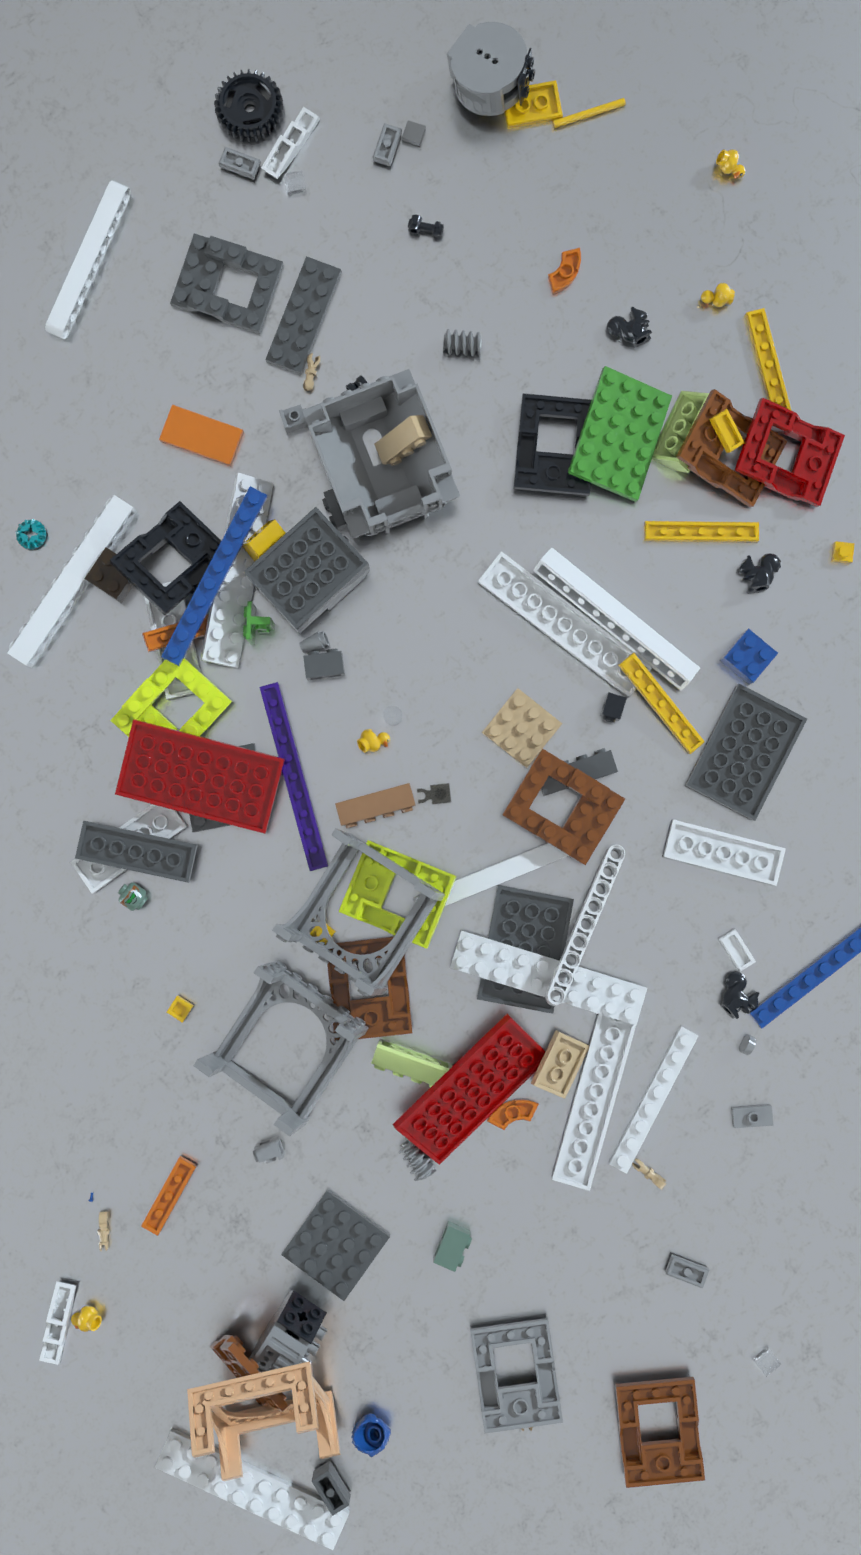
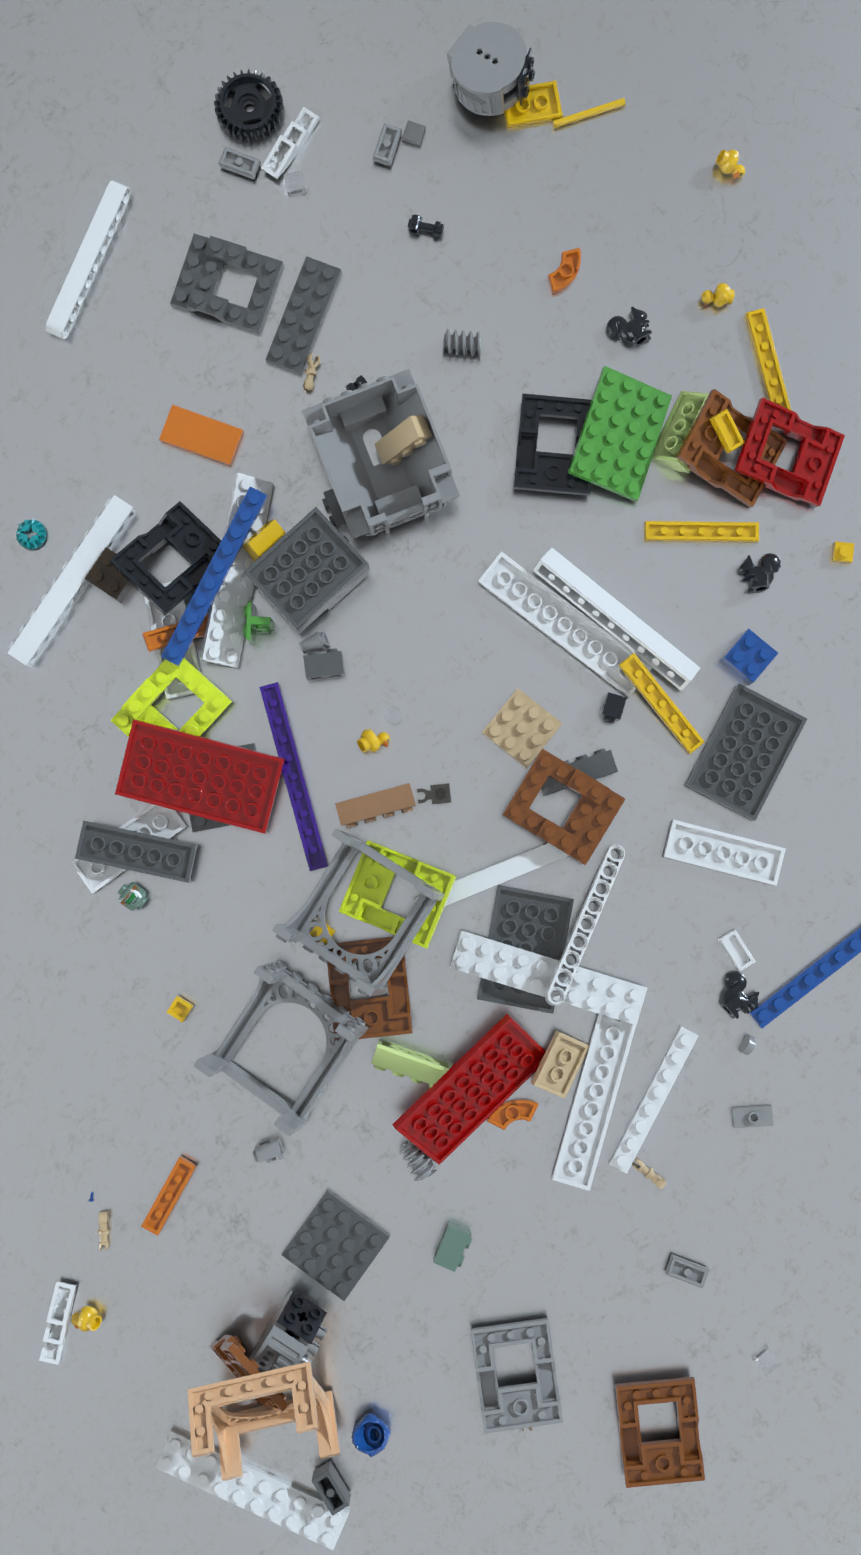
(293, 424): light grey brick -> none

